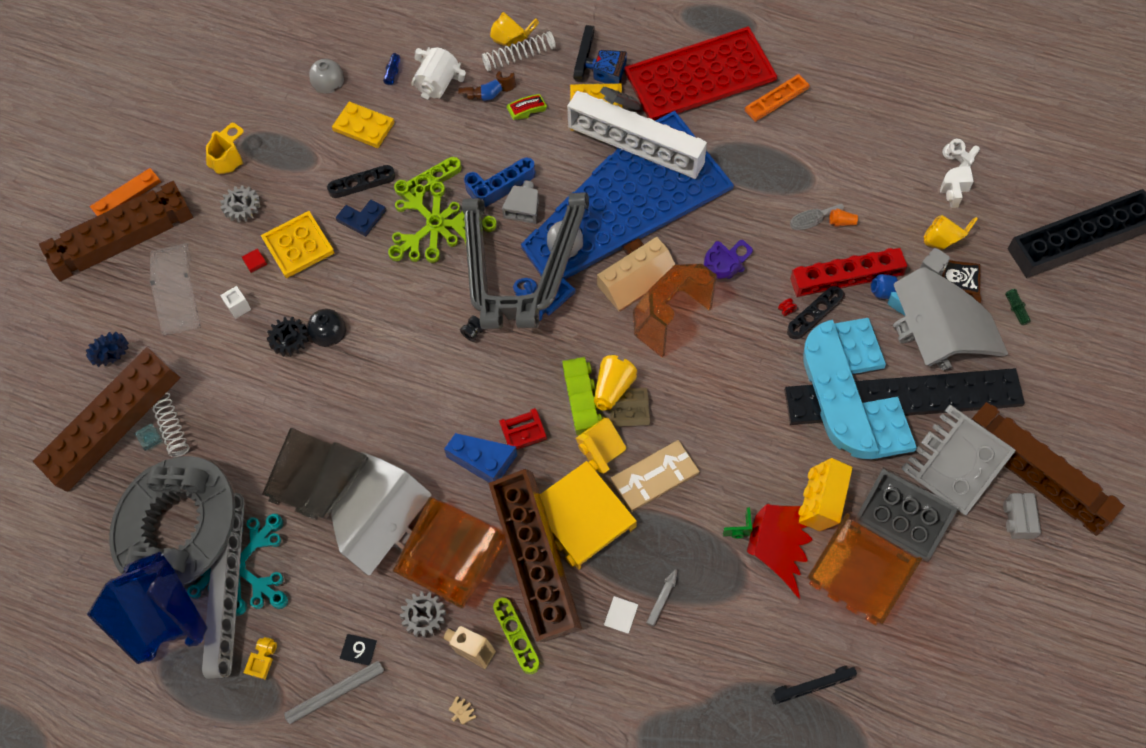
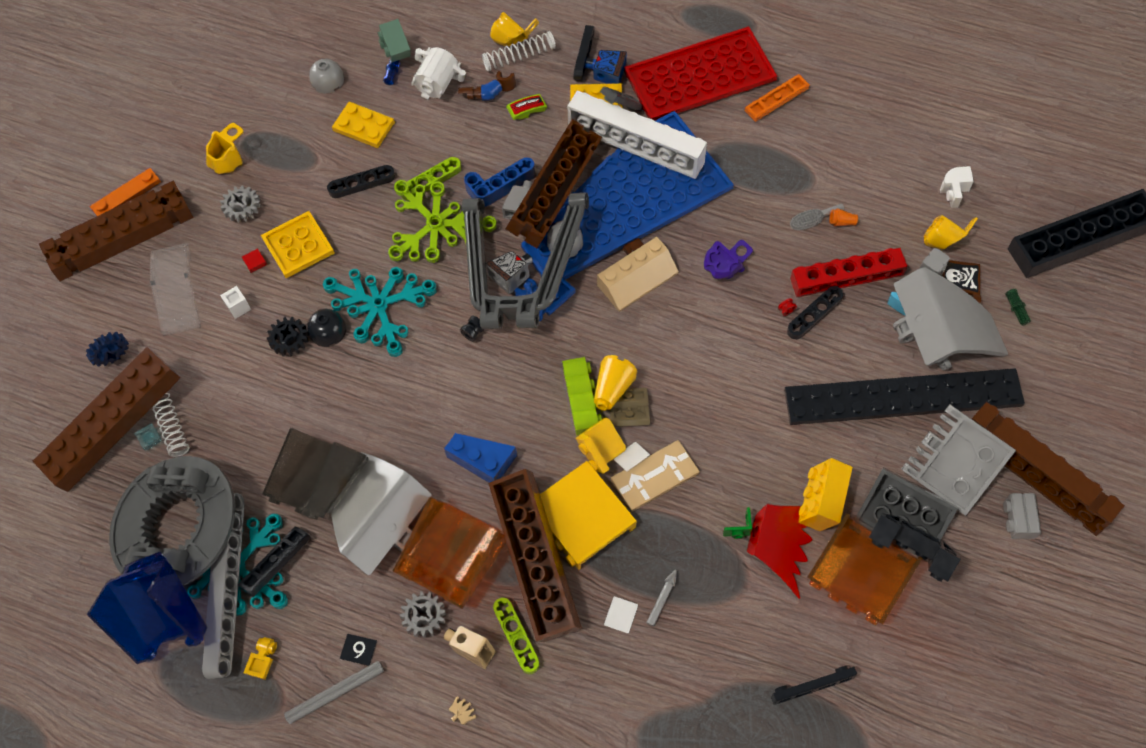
(274, 561): none -> black plate
(358, 295): none -> teal plant
(361, 221): dark blue plate -> none
(393, 41): none -> sand green brick
(509, 270): none -> light grey torso
(525, 434): red plate -> none
(553, 183): none -> reddish brown brick
(631, 456): none -> white sticker
(653, 314): clear orange windscreen -> none
(860, 428): medium azure plate -> none
(883, 286): blue head -> none
(941, 556): none -> black wedge
(959, 152): white piece -> none

